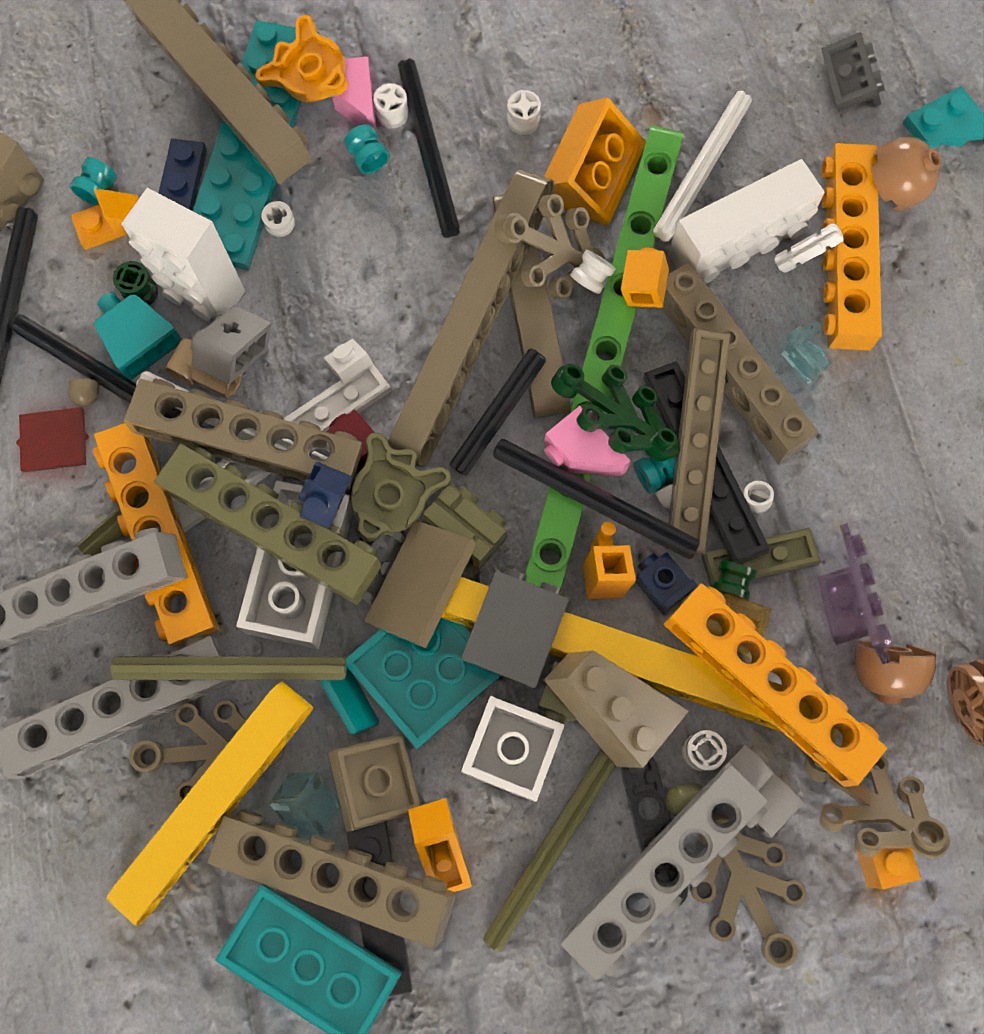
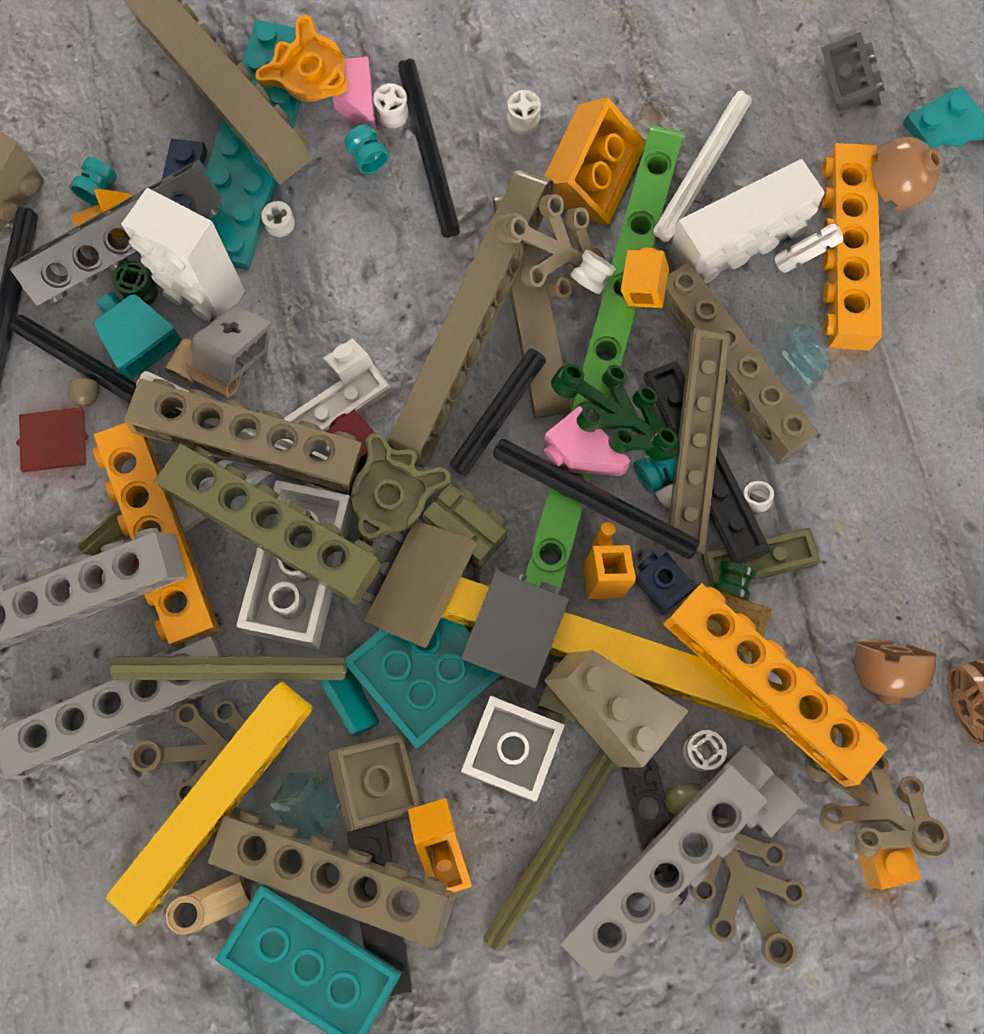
(44, 285): none -> dark grey brick
(212, 904): none -> tan piece
(323, 494): dark blue brick -> none
(849, 603): clear purple bracket -> none

